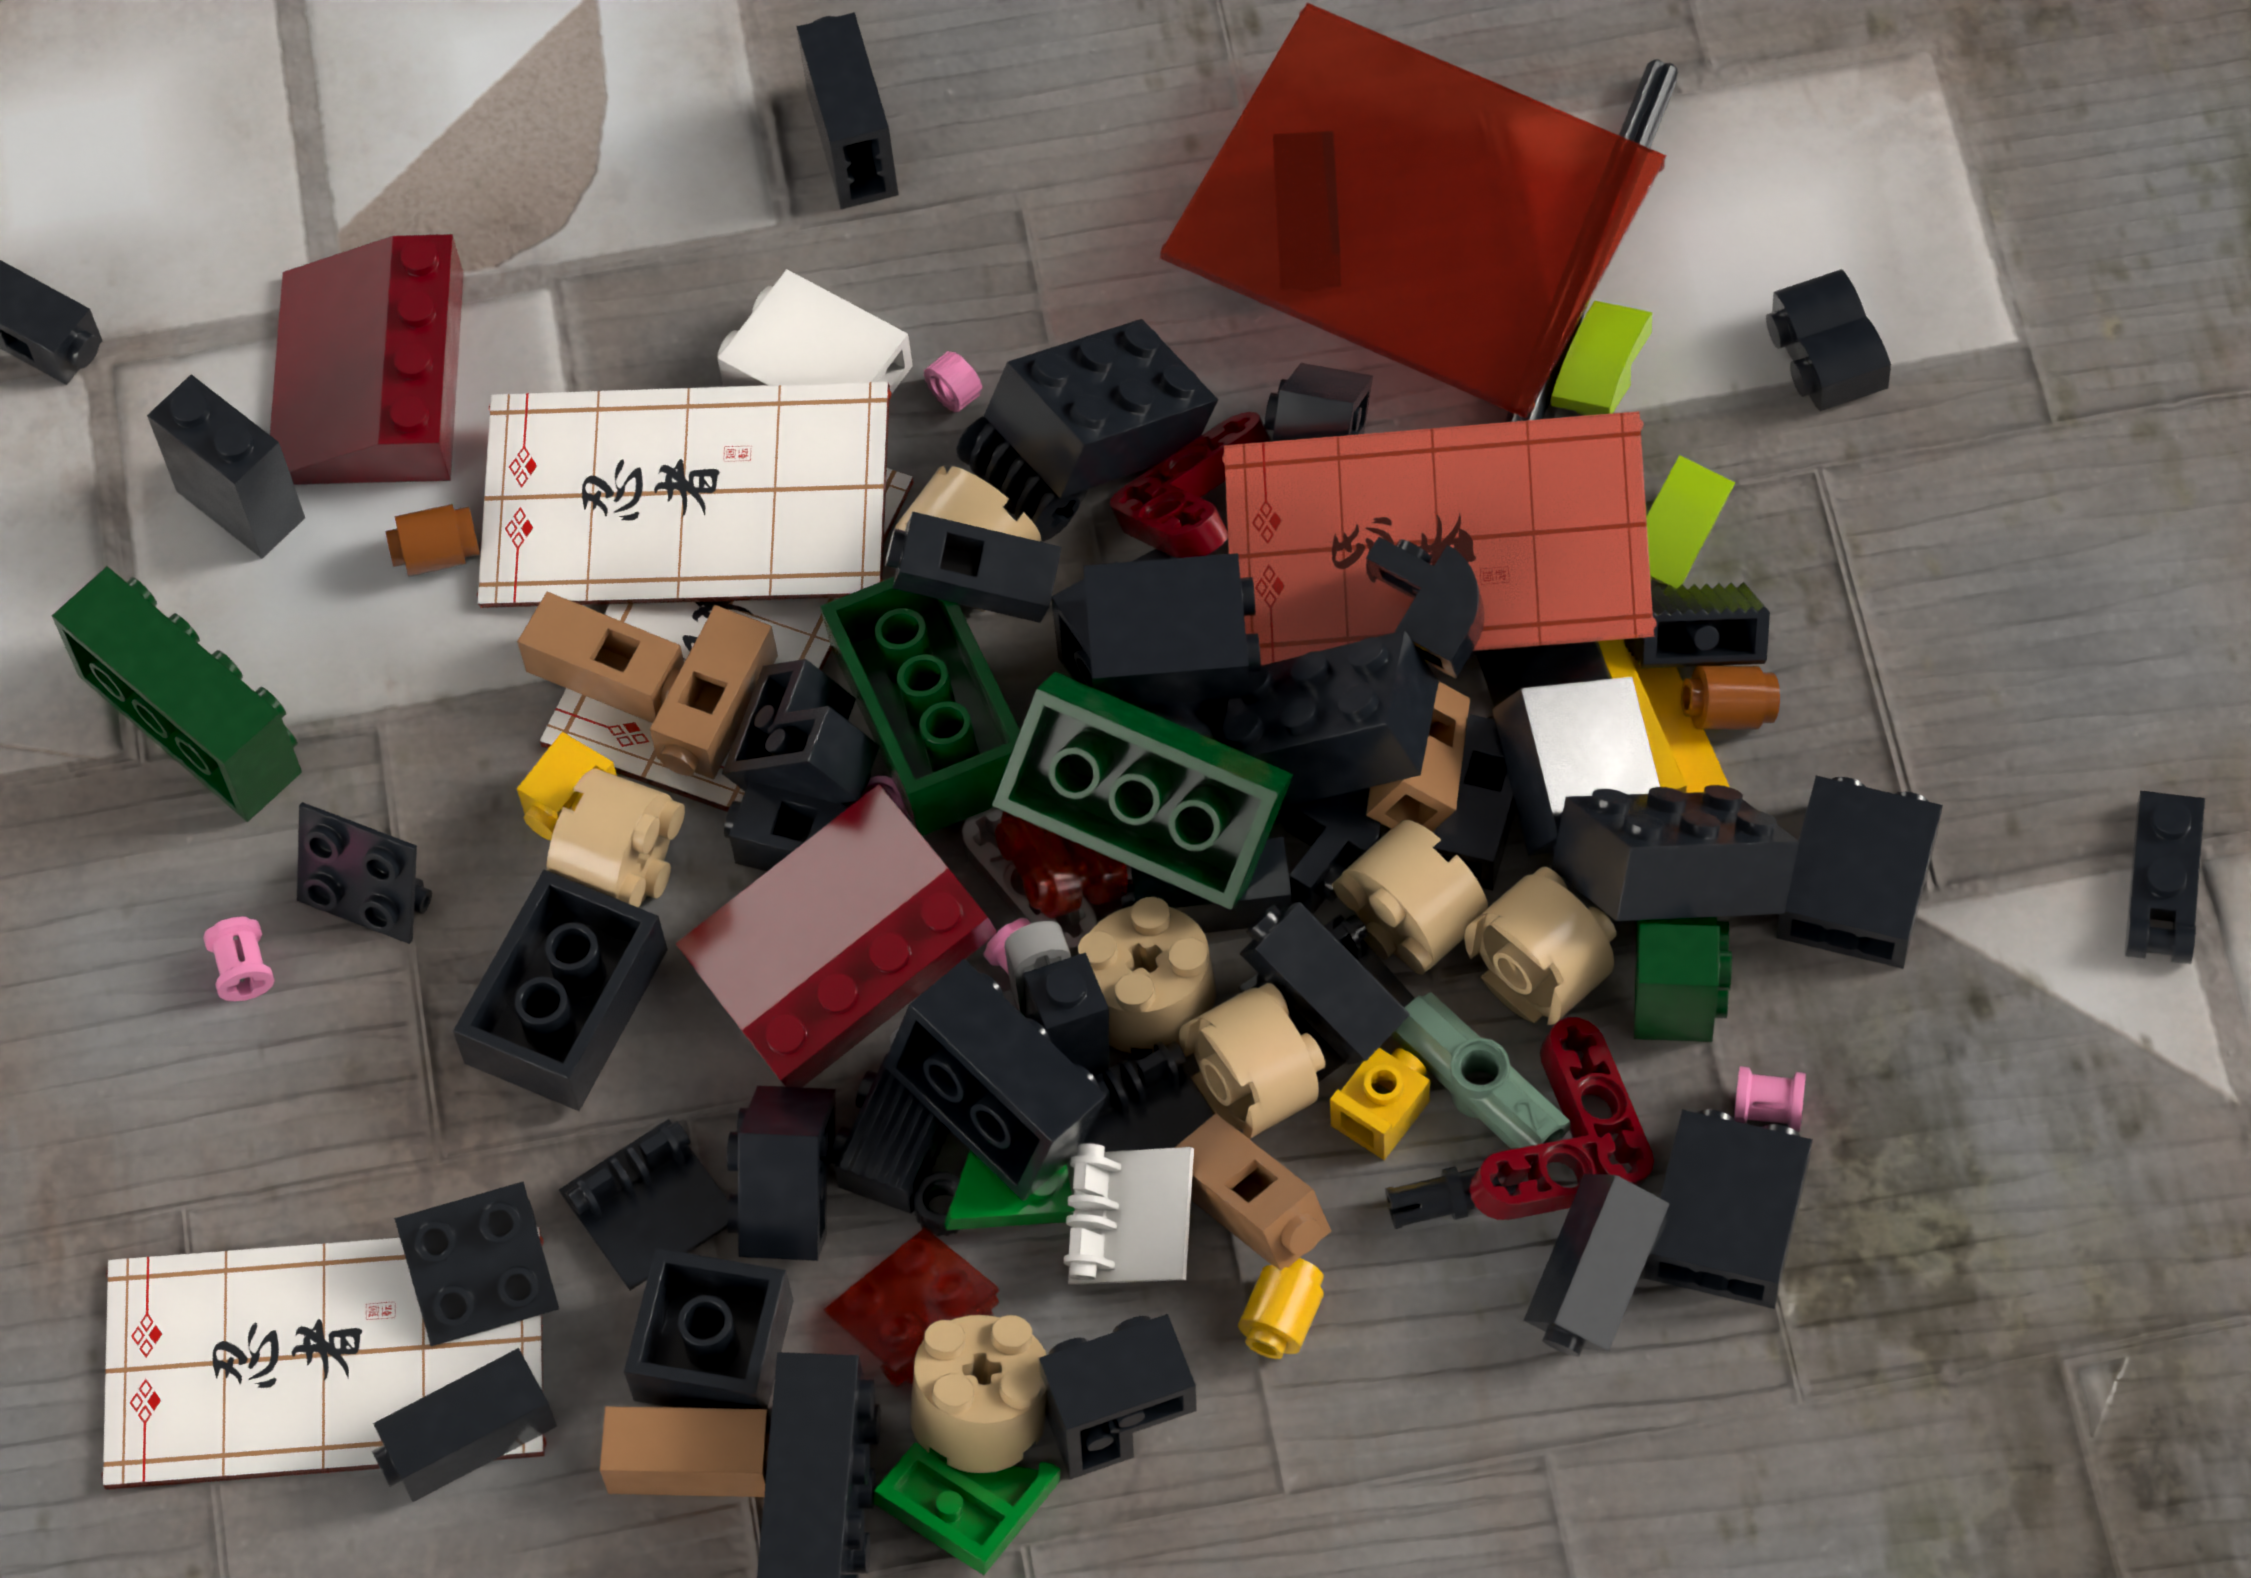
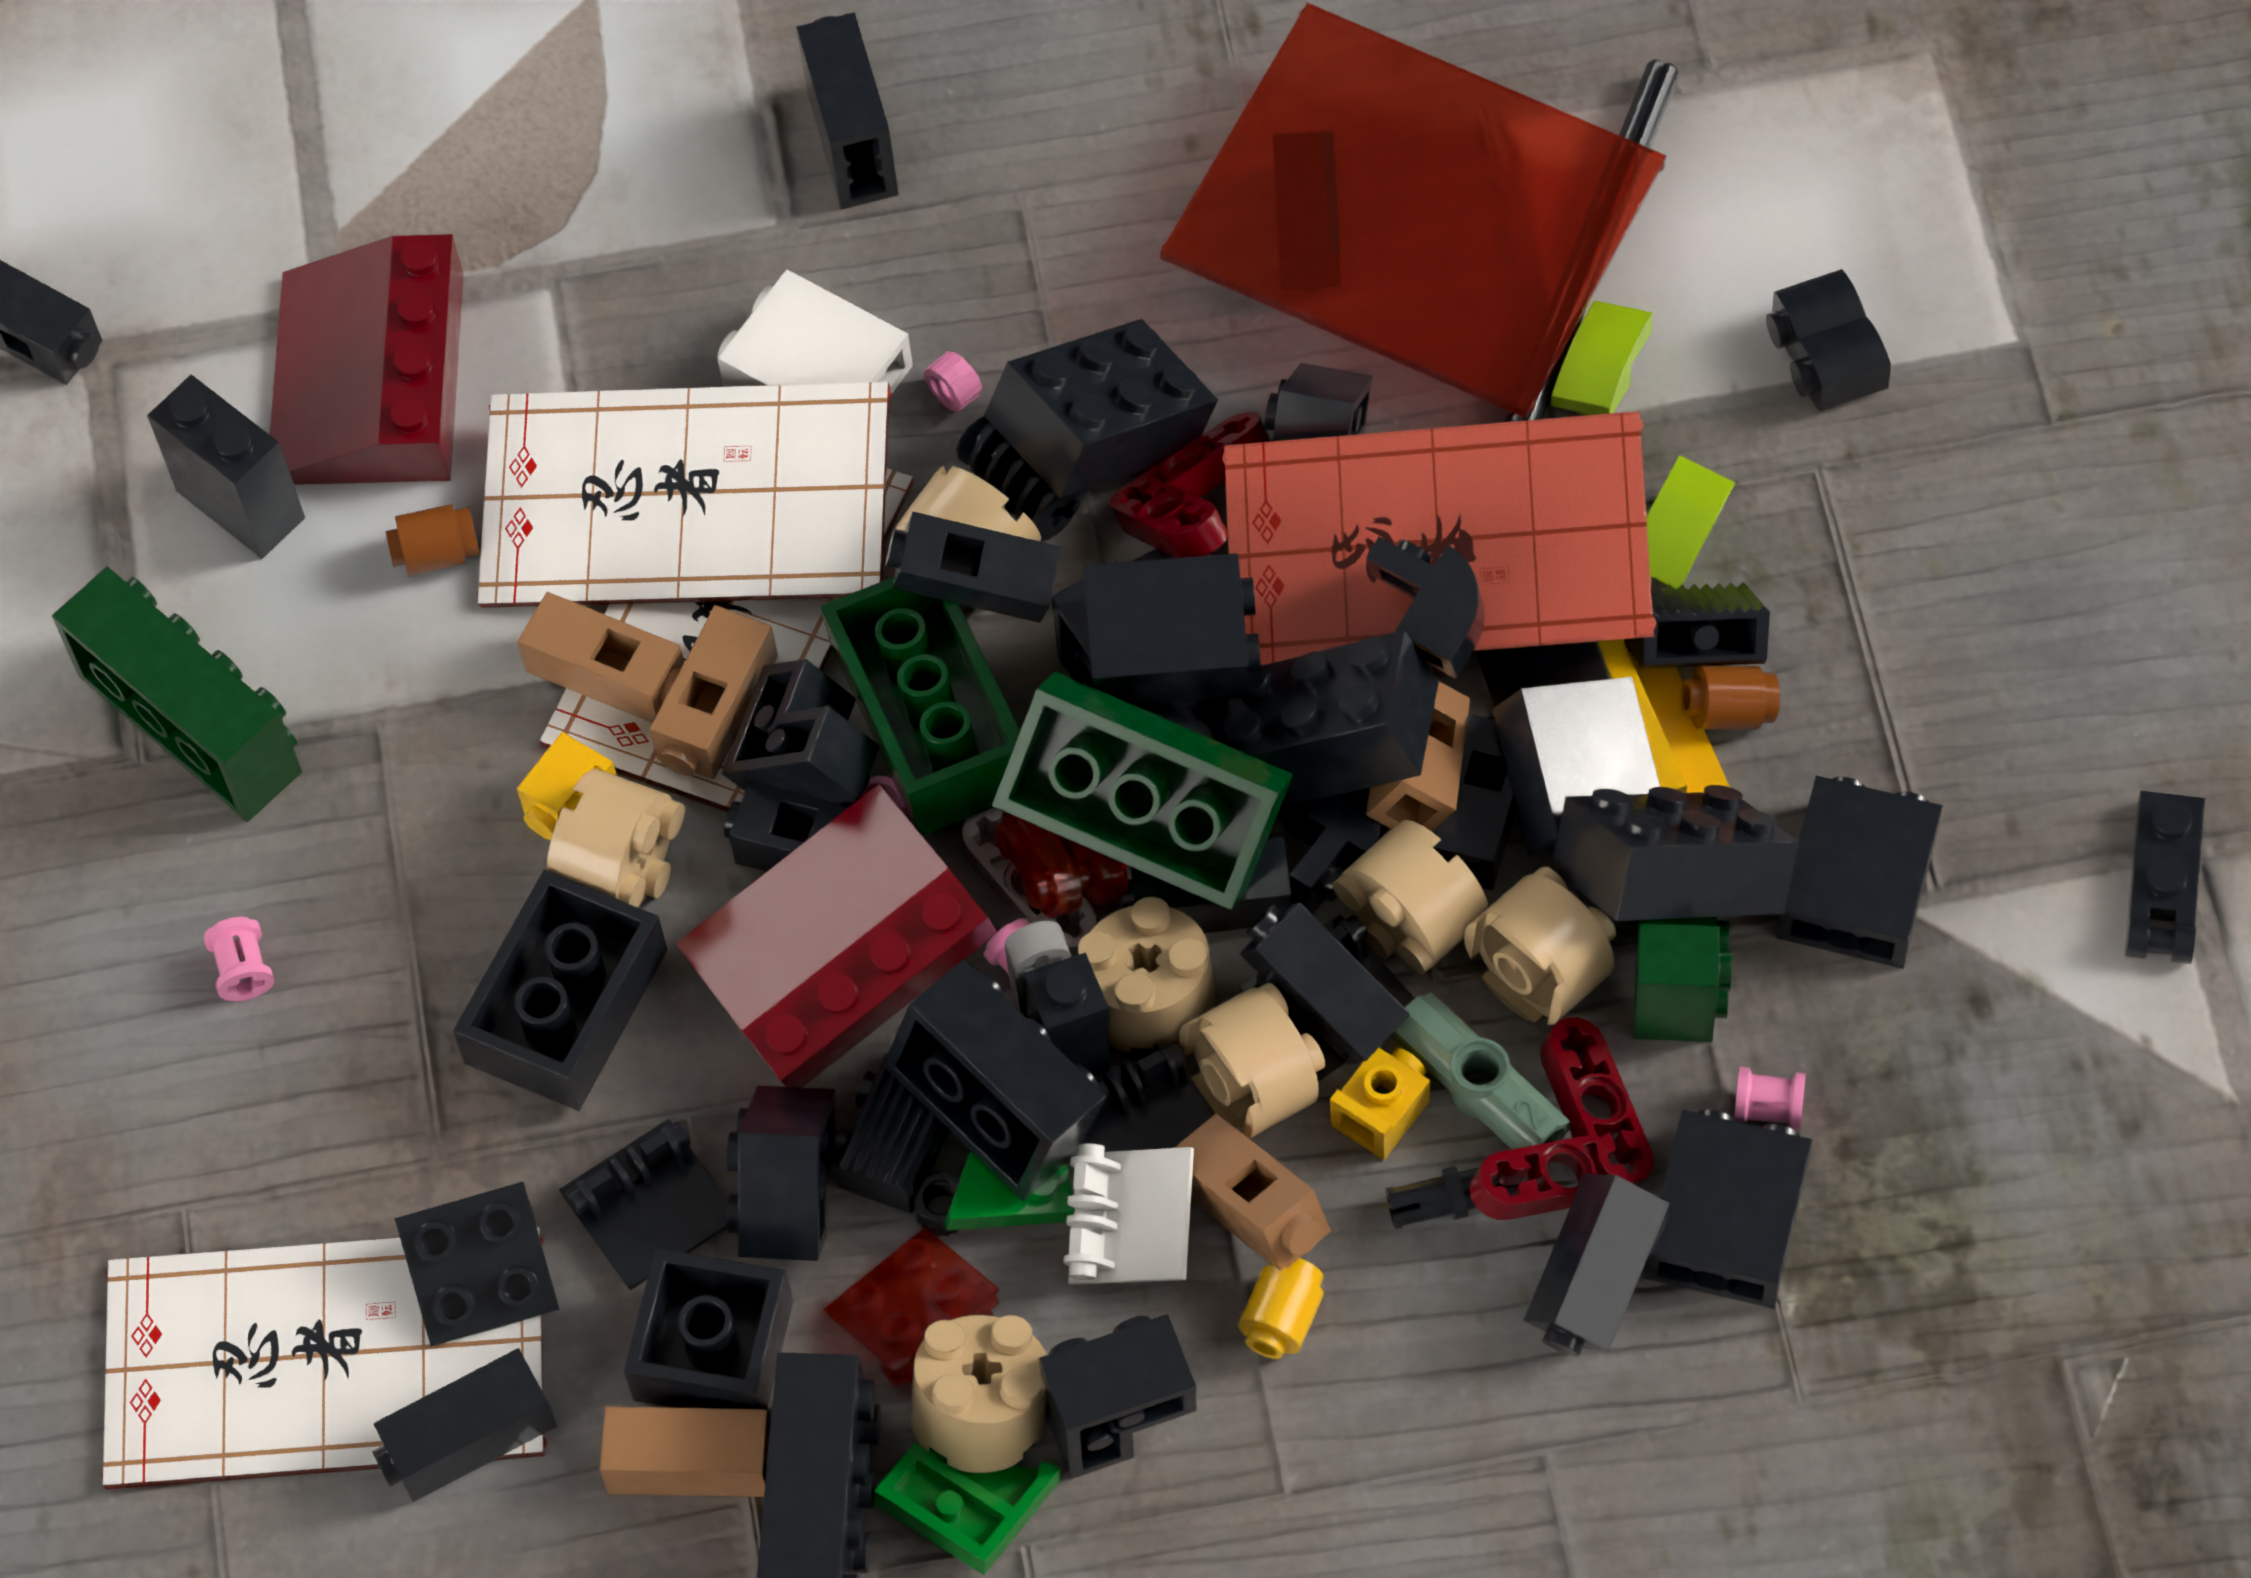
(358, 873): black hinge -> none

